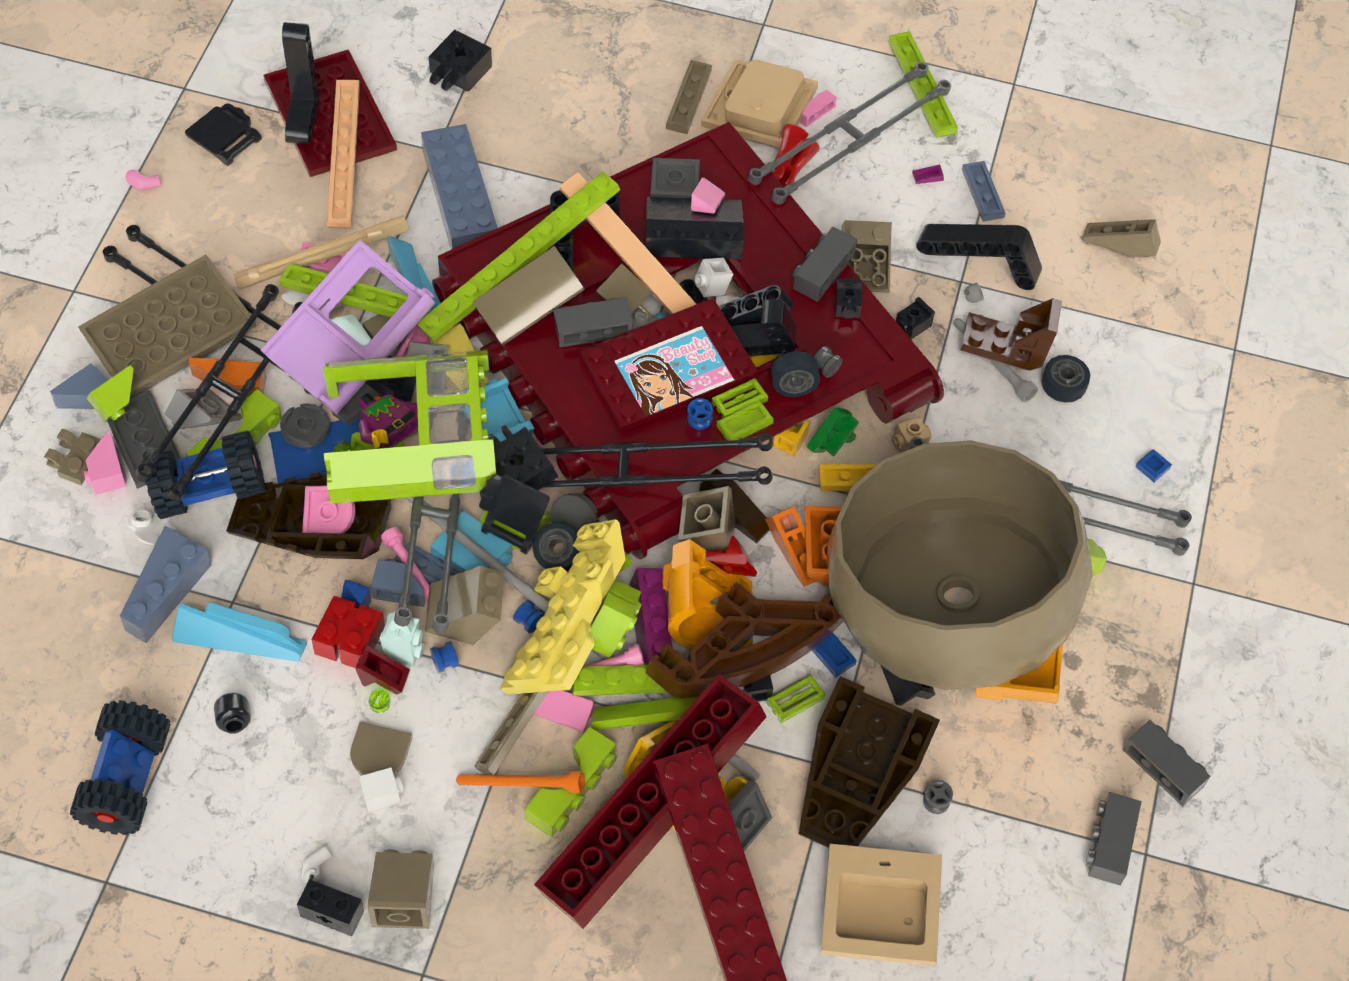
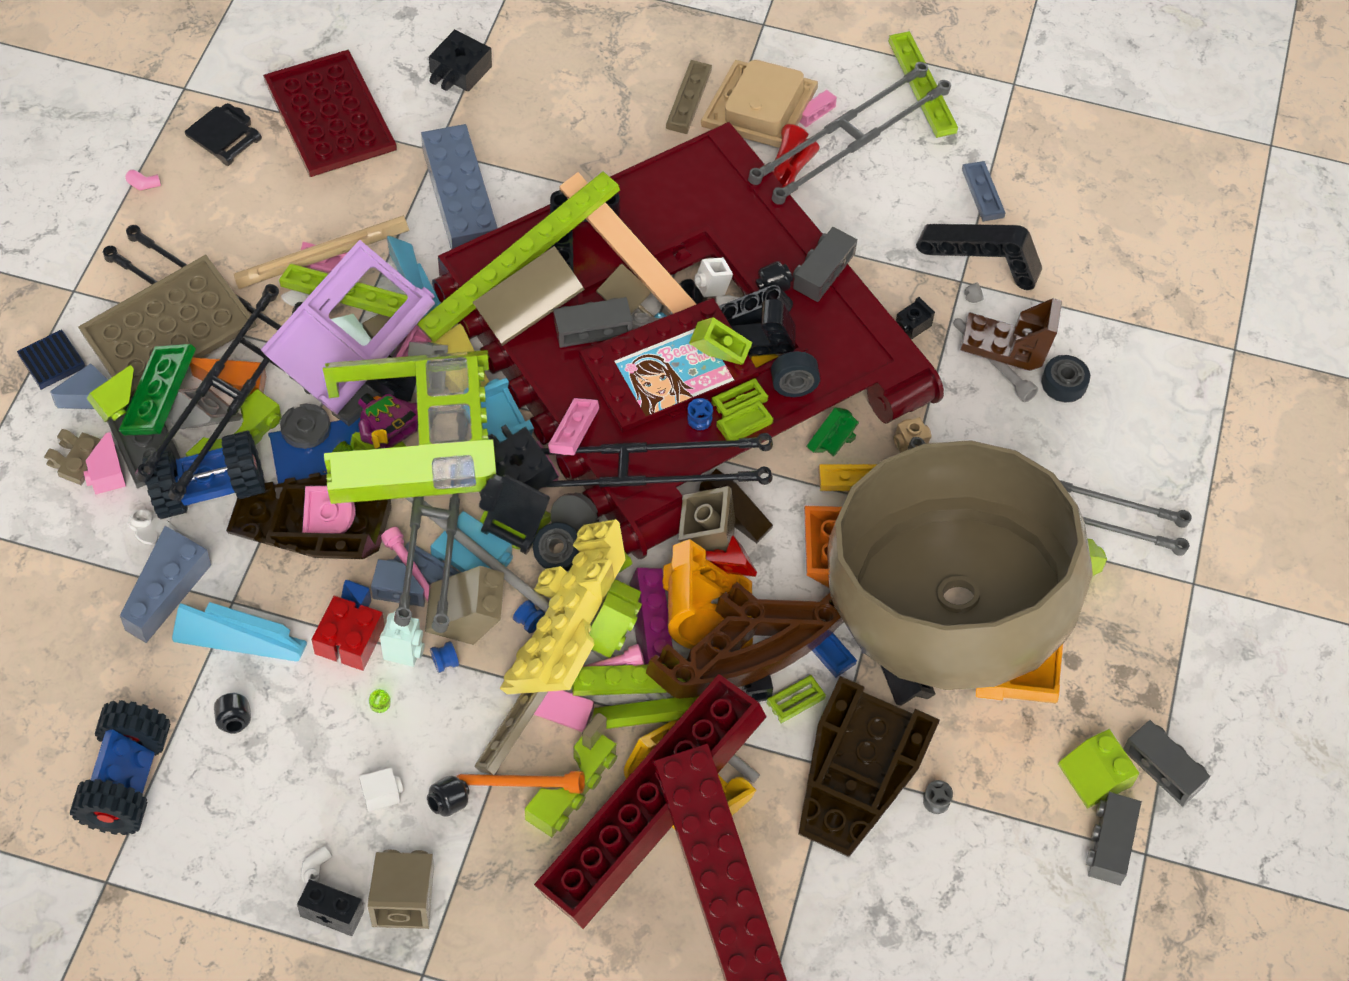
(51, 359): none -> tile
(157, 390): none -> green tile
(302, 82): black beam -> none
(343, 154): light nougat tile -> none
(379, 748): dark tan tile -> none
(382, 670): dark red slope -> none
(448, 796): none -> black head
(573, 426): none -> bright pink plate
(594, 730): none -> dark tan tile
(674, 177): dark grey tile -> none
(684, 233): black slope -> none
(706, 197): bright pink slope -> none
(720, 341): none -> lime slope
(749, 813): dark grey tile -> none
(774, 275): none -> black head
(790, 537): orange slope -> none
(791, 439): yellow panel -> none
(827, 361): dark grey wheel -> none
(848, 298): black brick -> none
(872, 252): dark tan slope -> none
(882, 909): tan piece -> none
(928, 174): magenta piece -> none
(1099, 768): none -> lime slope
(1131, 238): dark tan slope -> none
(1153, 465): blue tile -> none

